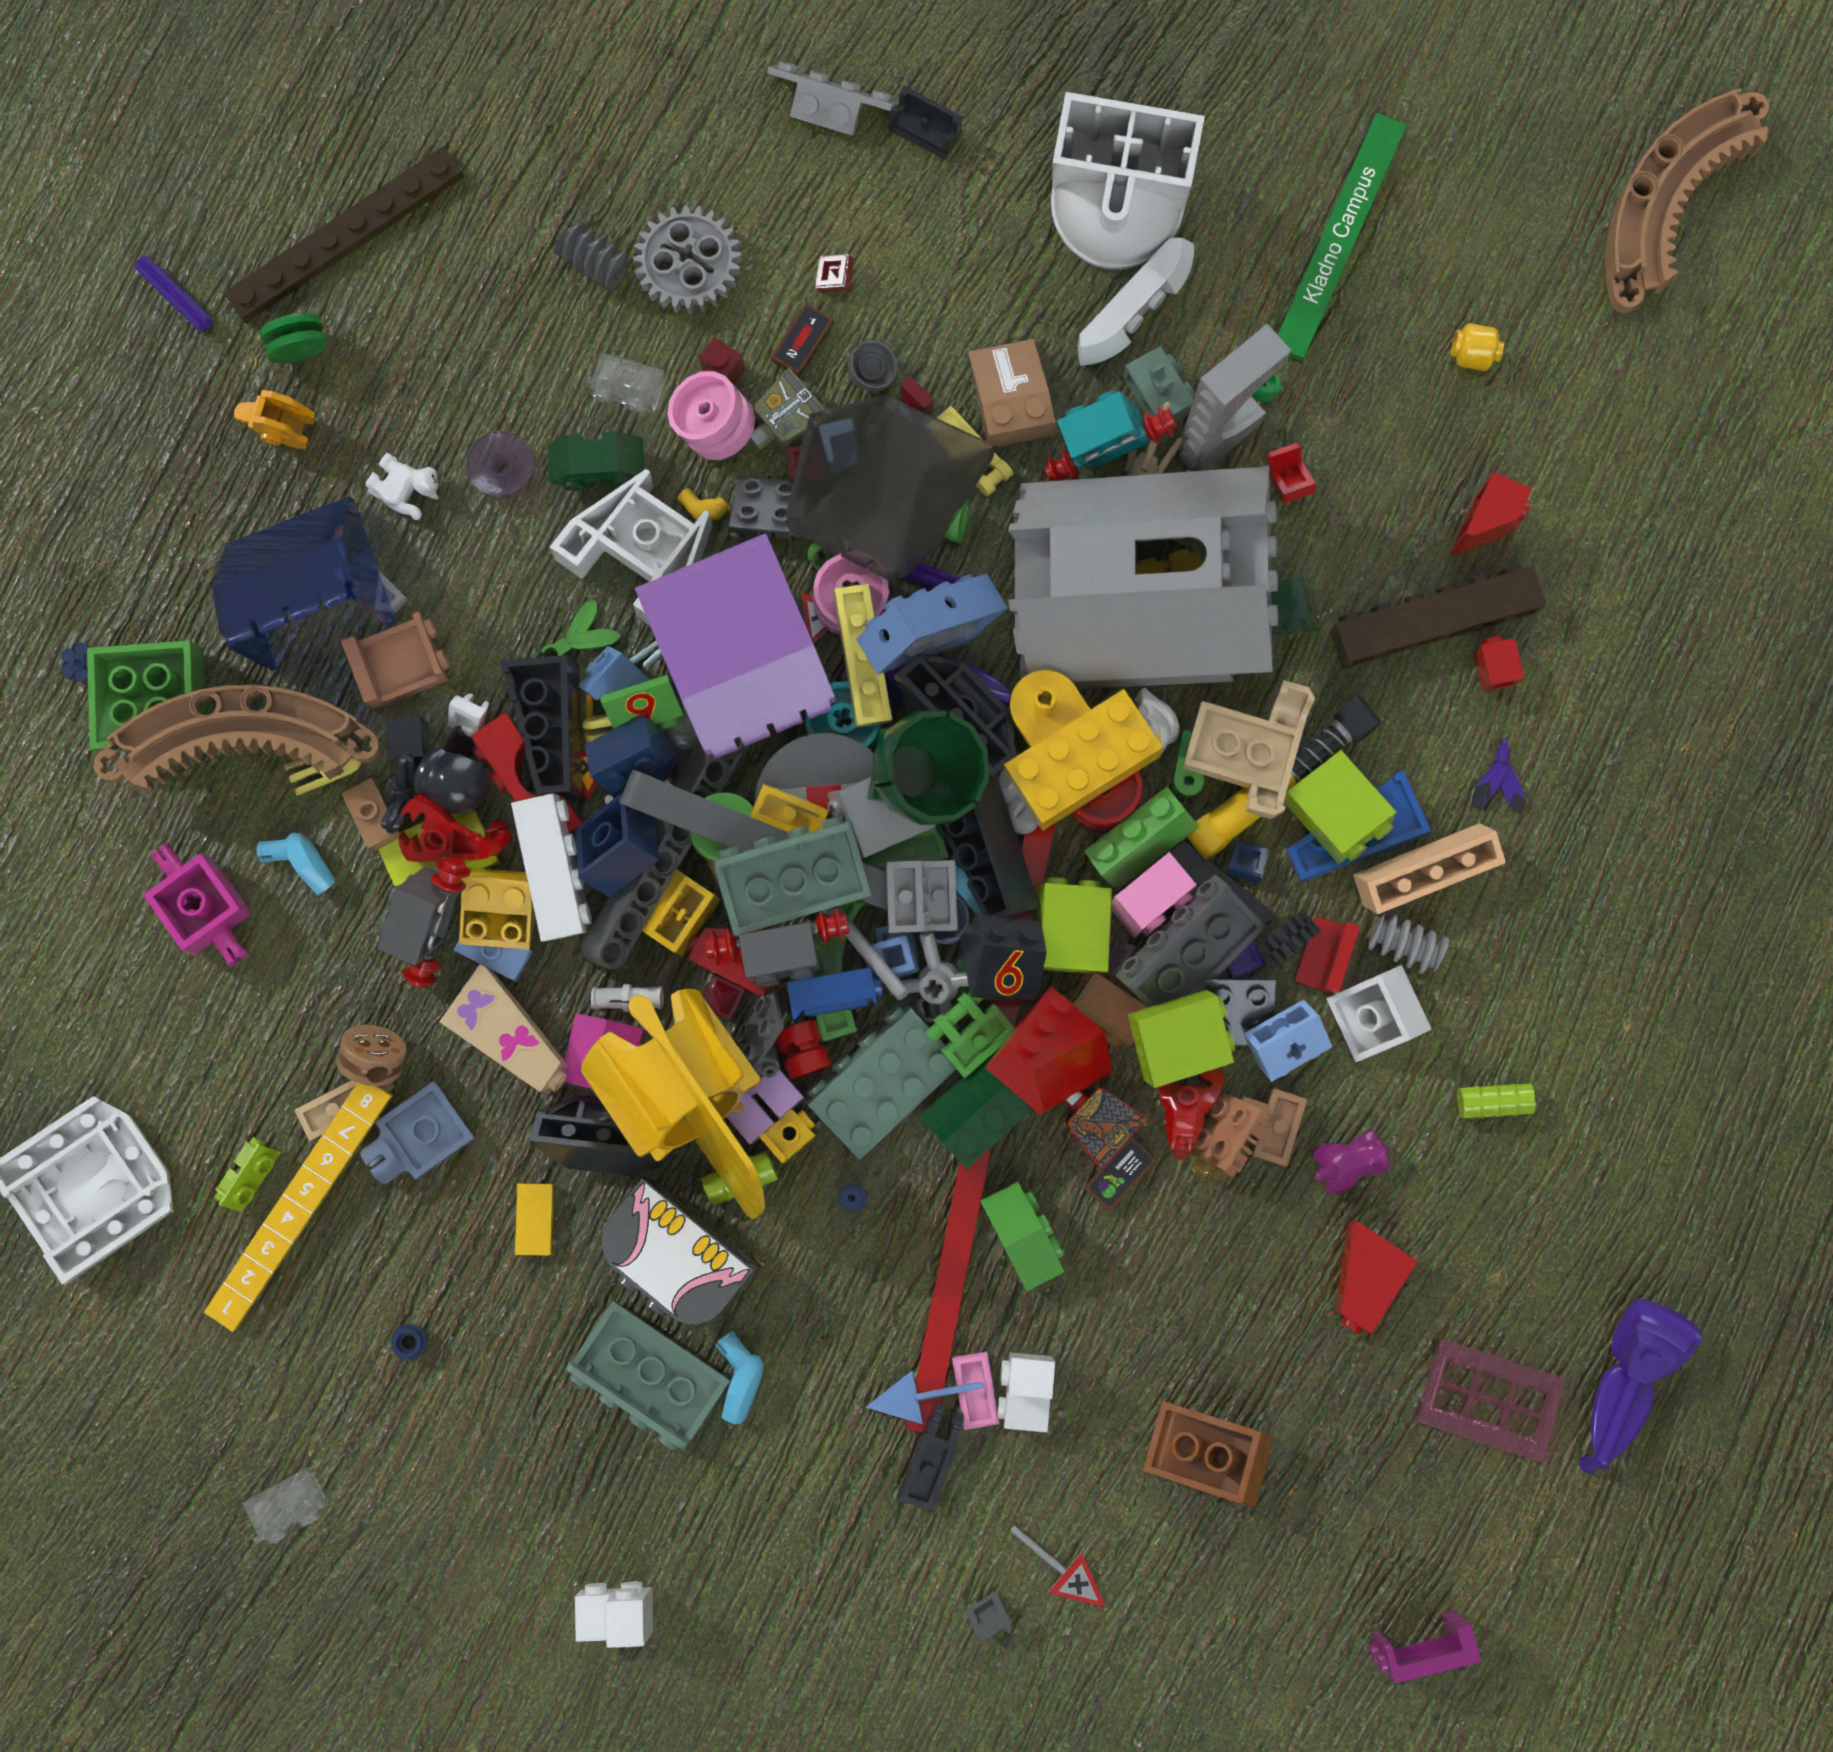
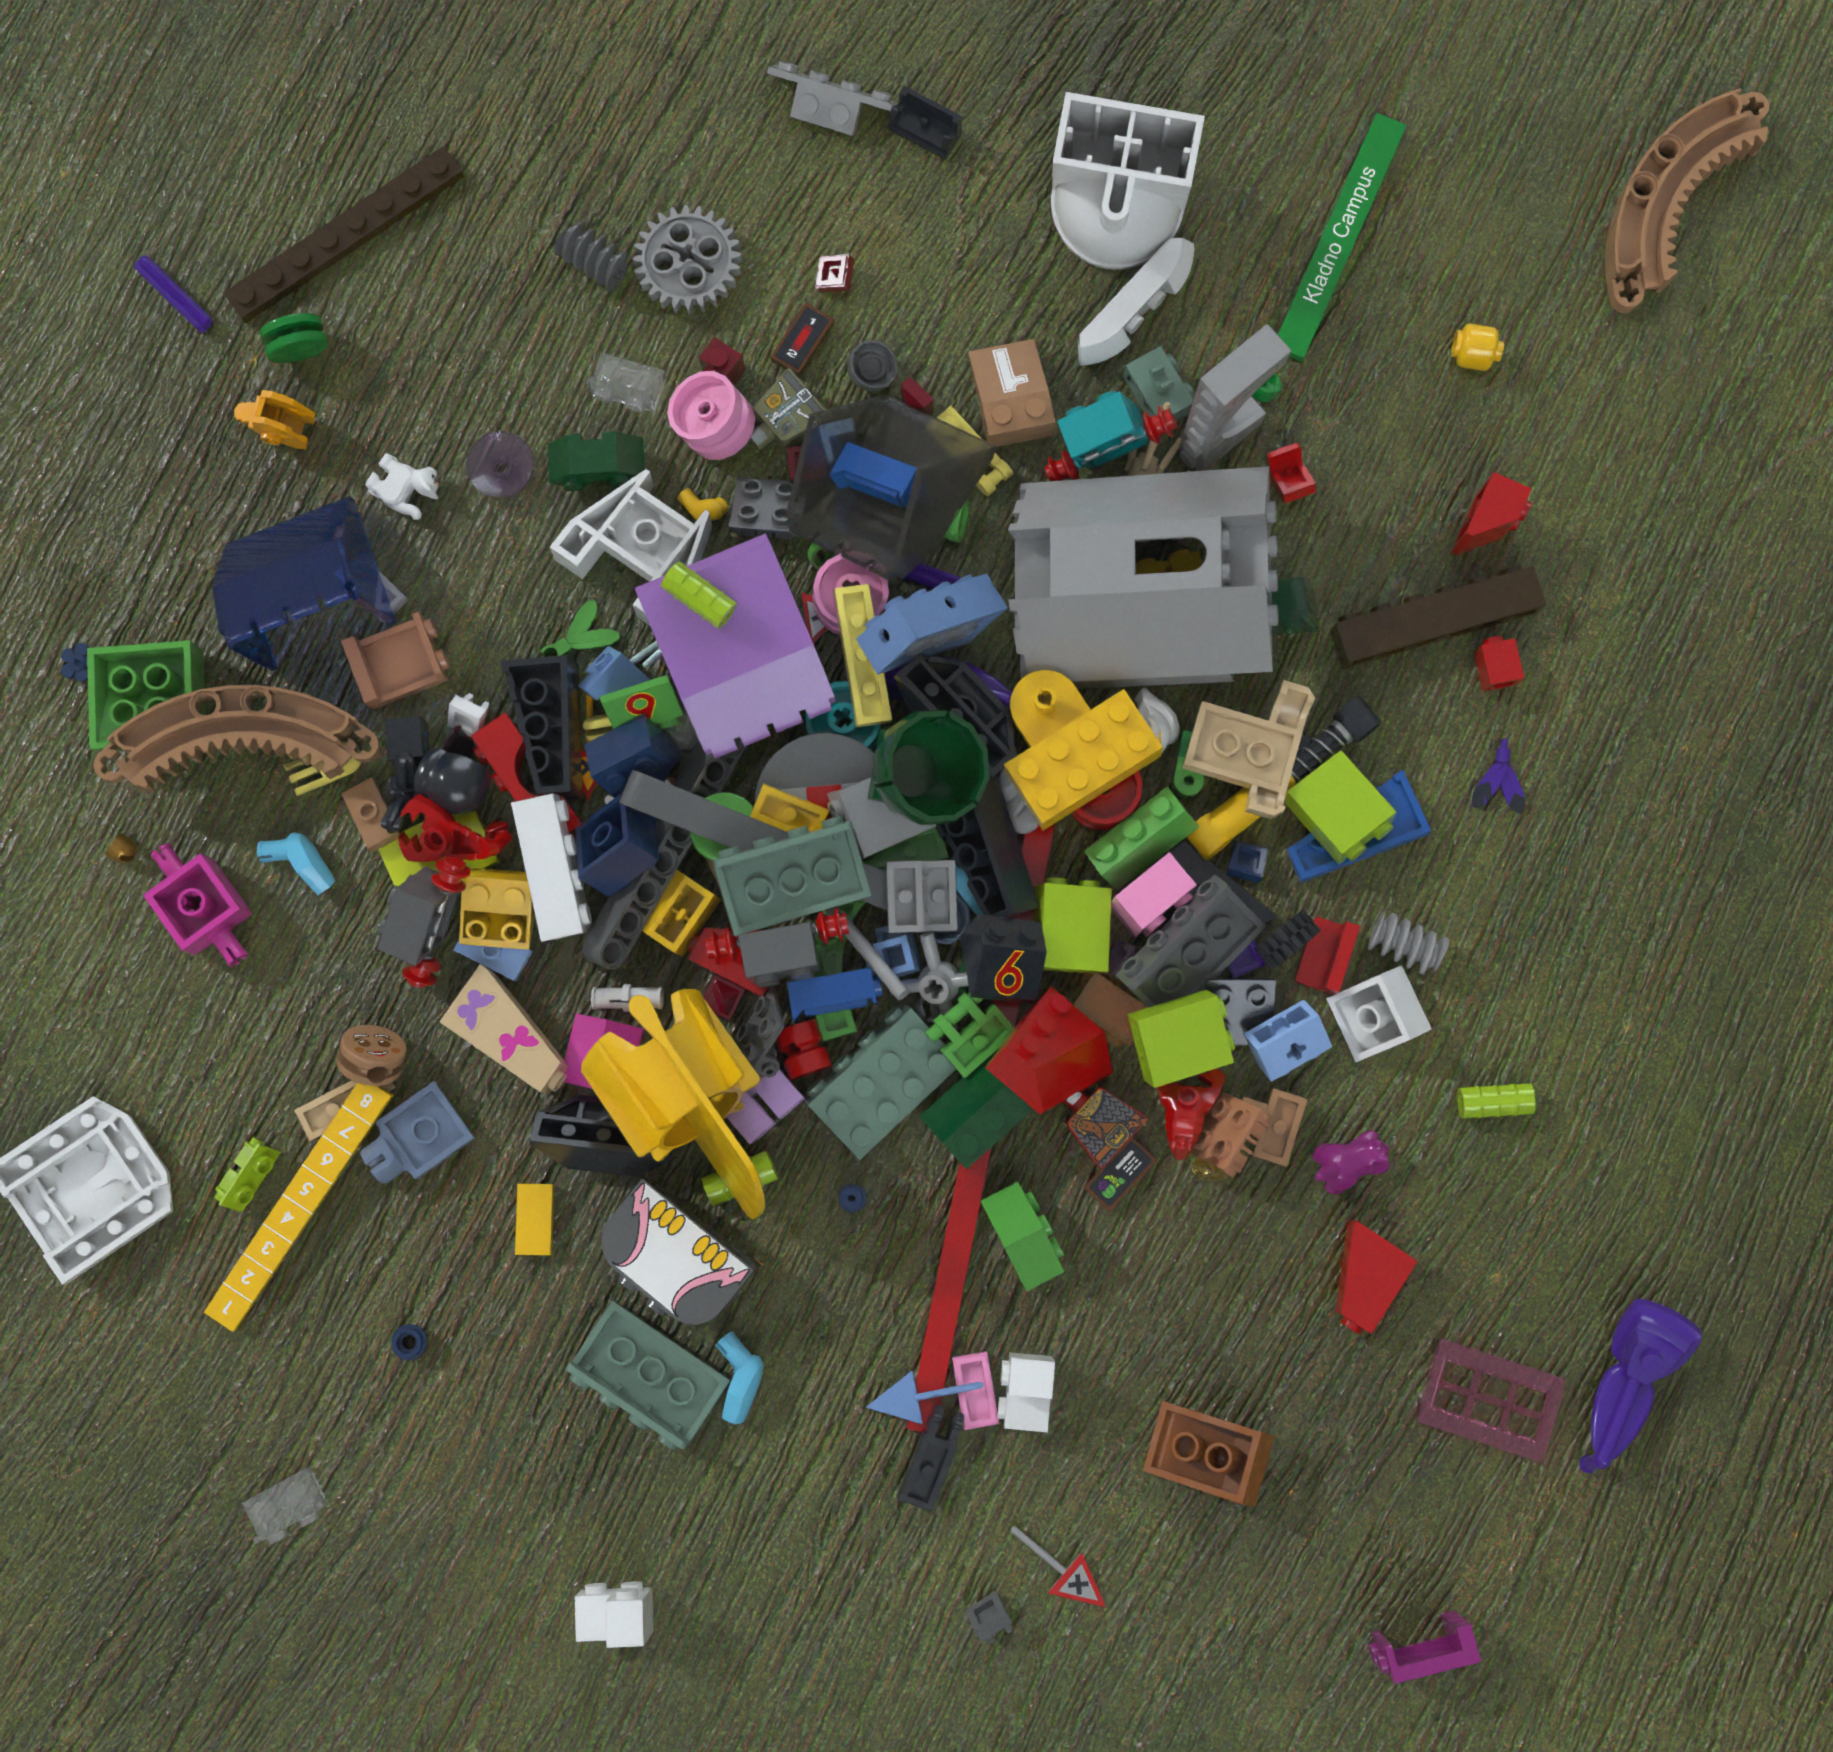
(122, 849): none -> pearl gold hinge
(698, 595): none -> lime axle
(779, 1145): yellow brick -> none
(874, 475): none -> blue window
(1429, 868): light nougat brick -> none

